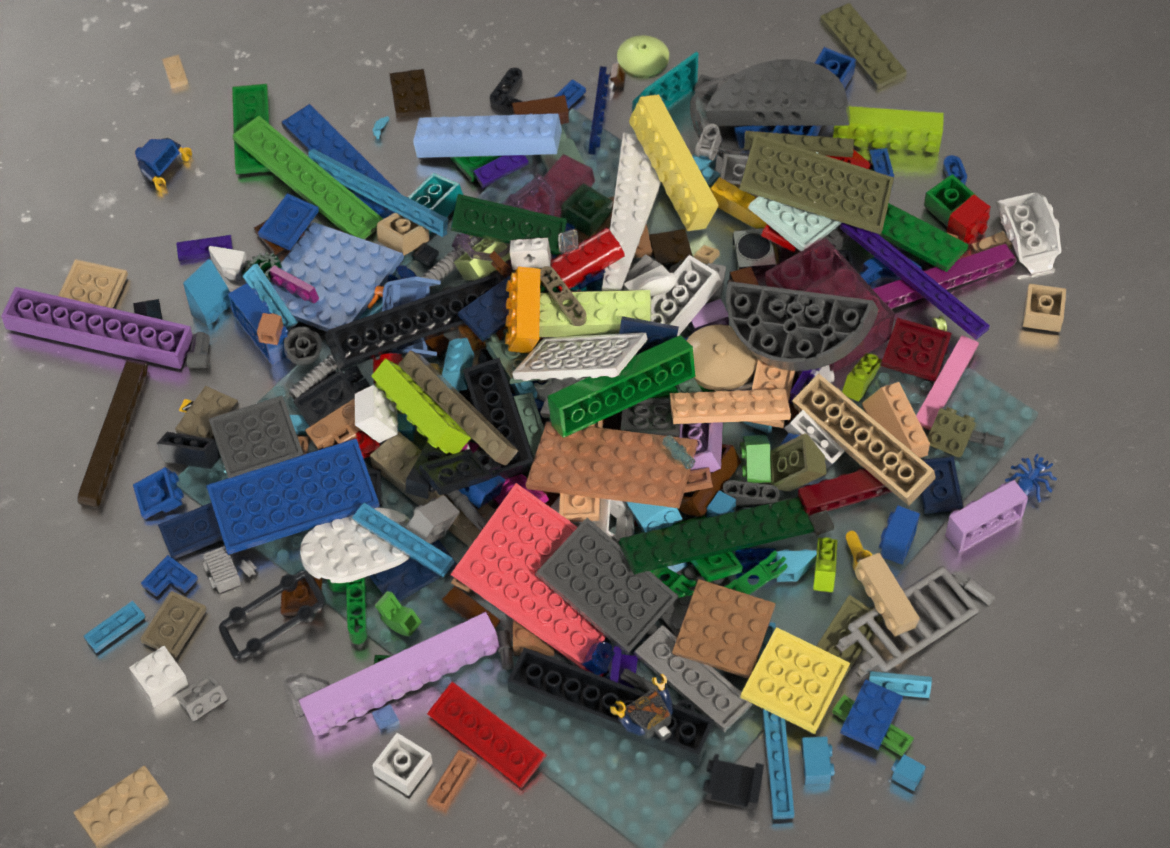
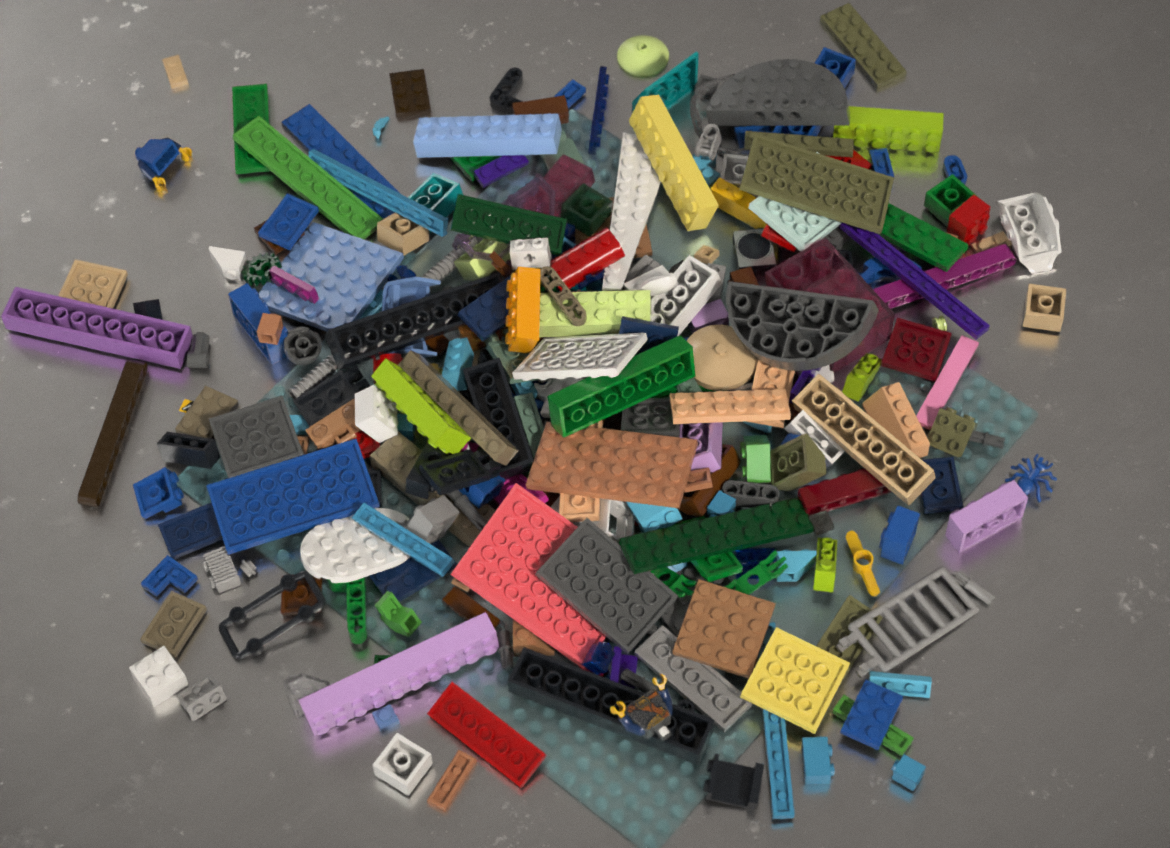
(114, 626): dark azure plate -> none
(120, 805): tan plate -> none
(200, 247): dark purple plate -> none
(206, 293): dark azure slope -> none
(258, 280): medium azure tile -> none
(378, 293): orange hand -> none
(426, 254): black tile -> none
(568, 241): clear tile -> none
(617, 75): reddish brown plate -> none
(670, 247): dark brown plate -> none
(678, 452): clear light blue pin -> none
(886, 594): tan brick -> none

